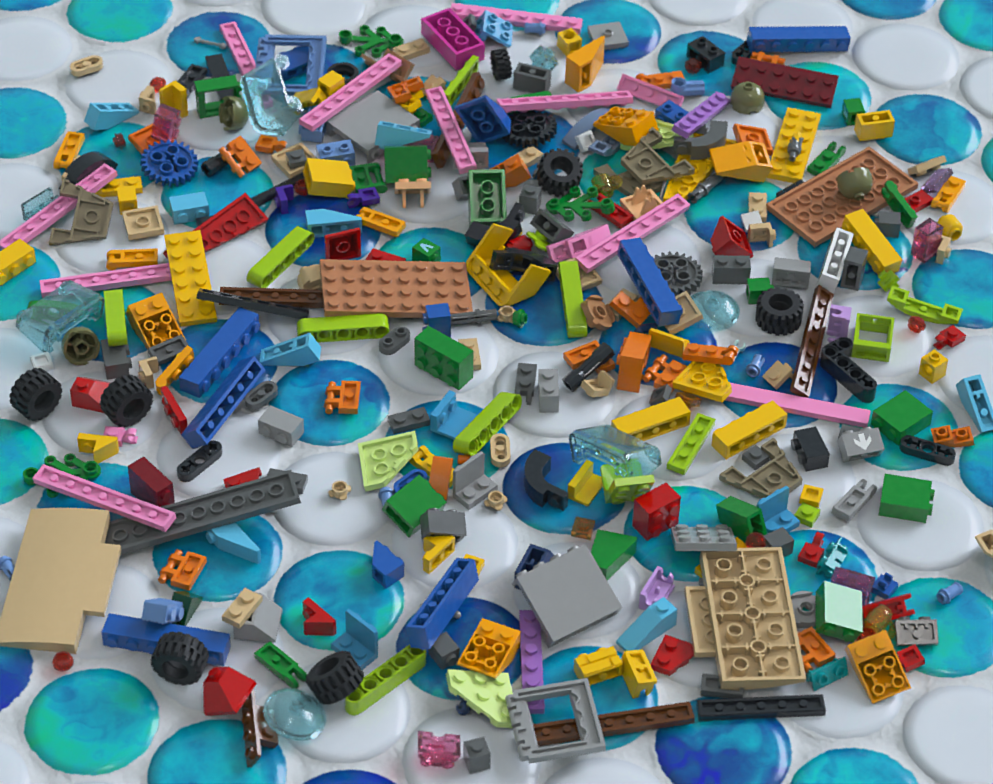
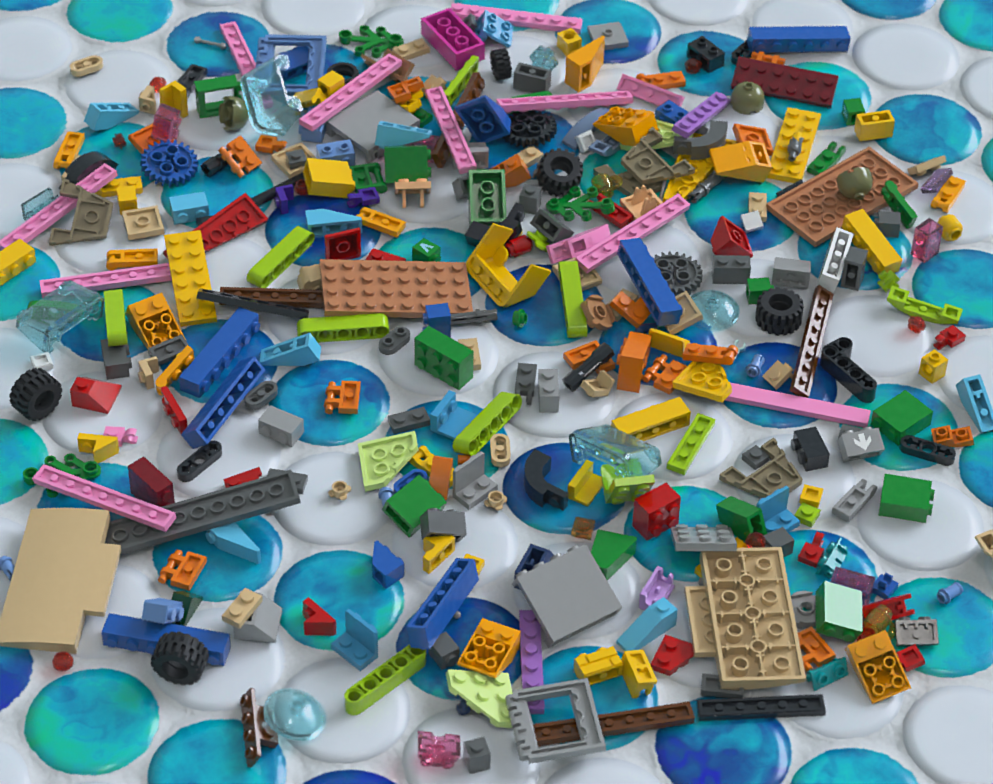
(80, 345): olive cylinder -> none
(126, 401): black tyre -> none
(217, 68): black tile -> none
(225, 691): red slope -> none
(280, 664): green hinge -> none
(334, 677): black tyre -> none
(505, 314): tan plate -> none
(520, 260): black arch -> none
(535, 28): medium blue pin -> none
(660, 395): dark grey plate -> none
(687, 88): medium blue piece -> none
(689, 399): clear orange plate -> none
(749, 429): yellow brick -> none
(761, 232): tan bracket -> none
(838, 321): lavender hinge -> none
(870, 349): lime window -> none
(919, 200): red plate -> none
(944, 250): tan bracket -> none

